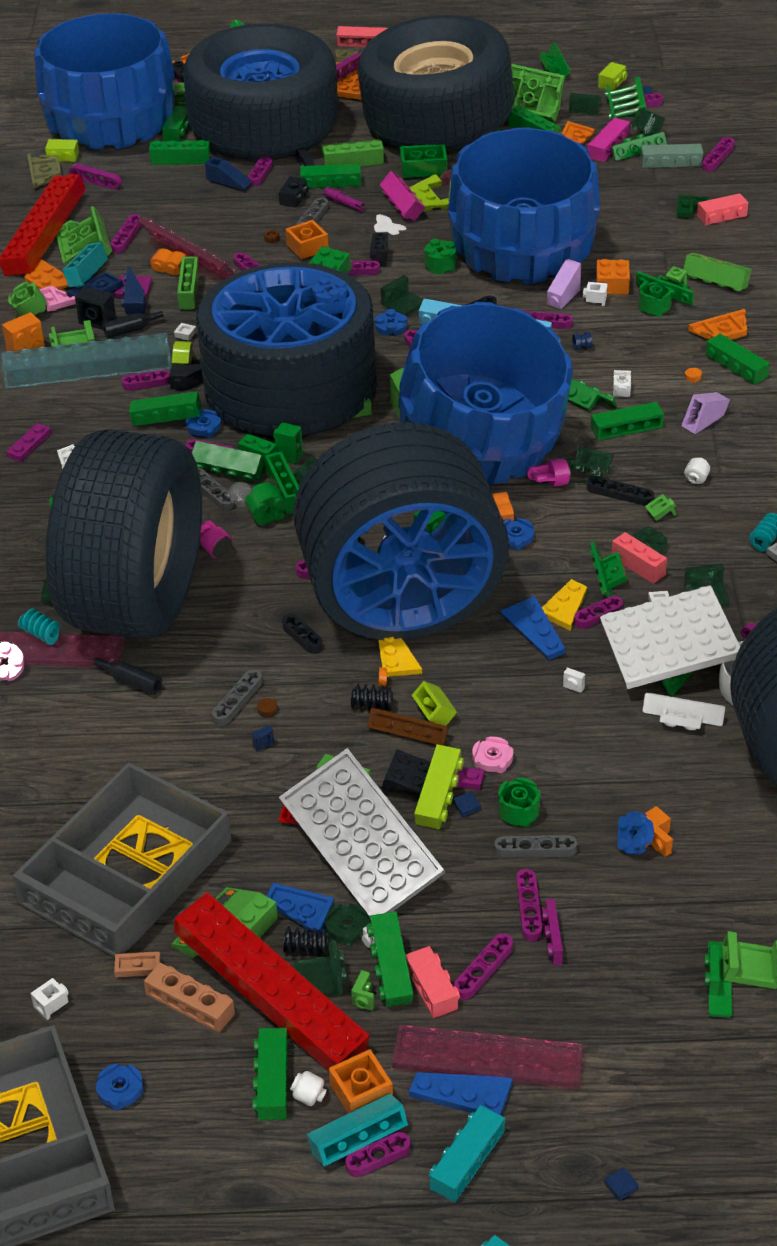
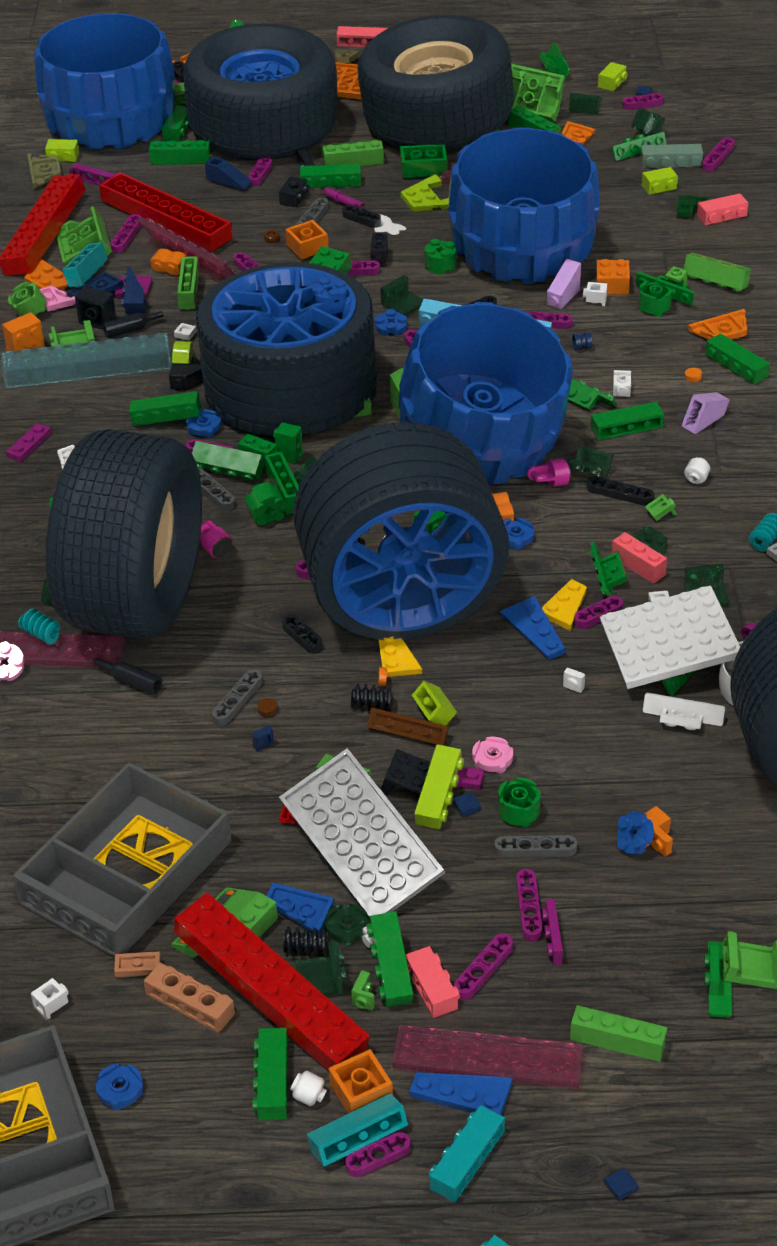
(154, 378): magenta beam -> none
(169, 211): none -> red brick
(238, 492): clear hair -> none
(345, 68): magenta beam -> none
(361, 216): none -> black beam
(402, 196): dark pink brick -> none
(611, 135): dark pink brick -> none
(618, 1033): none -> bright green brick
(638, 95): green fence -> none
(659, 180): none -> lime brick

